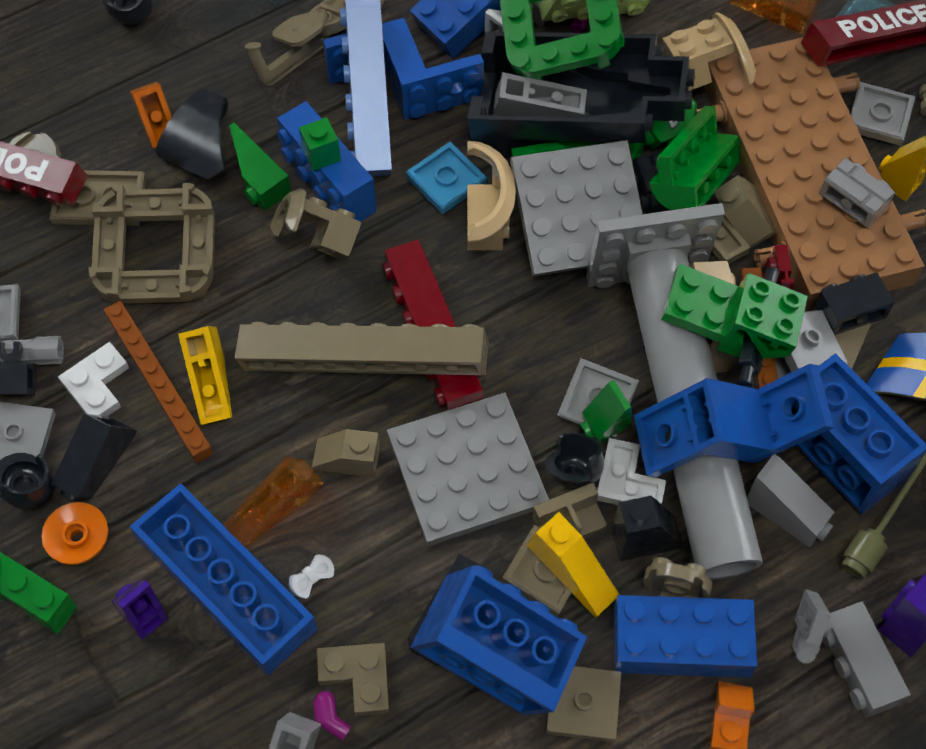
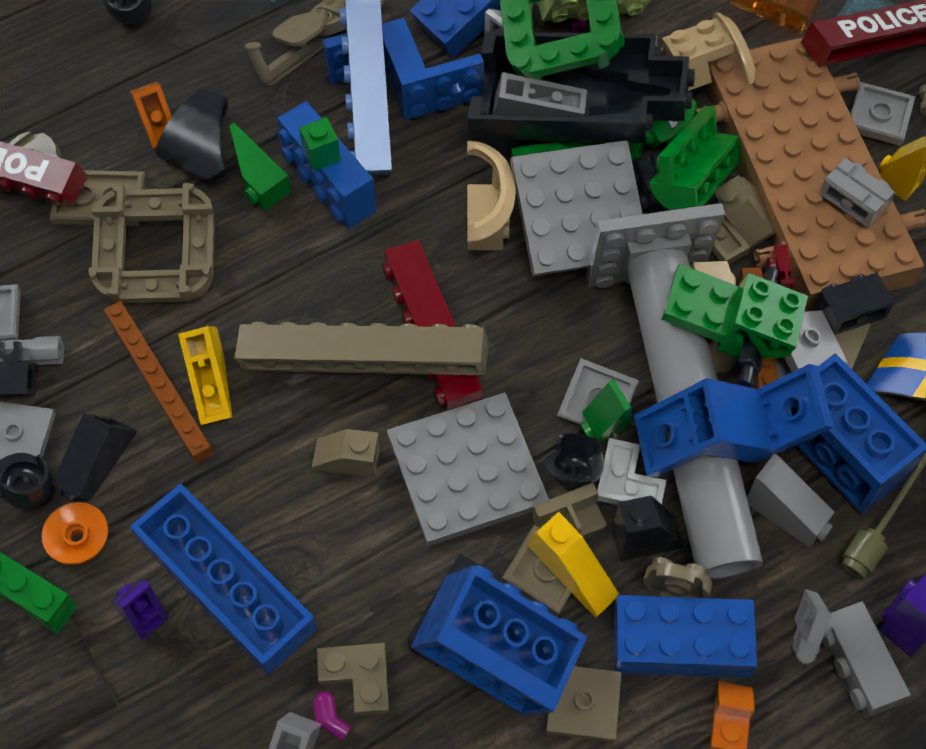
(88, 380): white plate -> none
(273, 500): clear orange slope -> none
(301, 583): white piece -> none
(335, 229): dark tan piece -> none
(445, 177): dark azure plate -> none

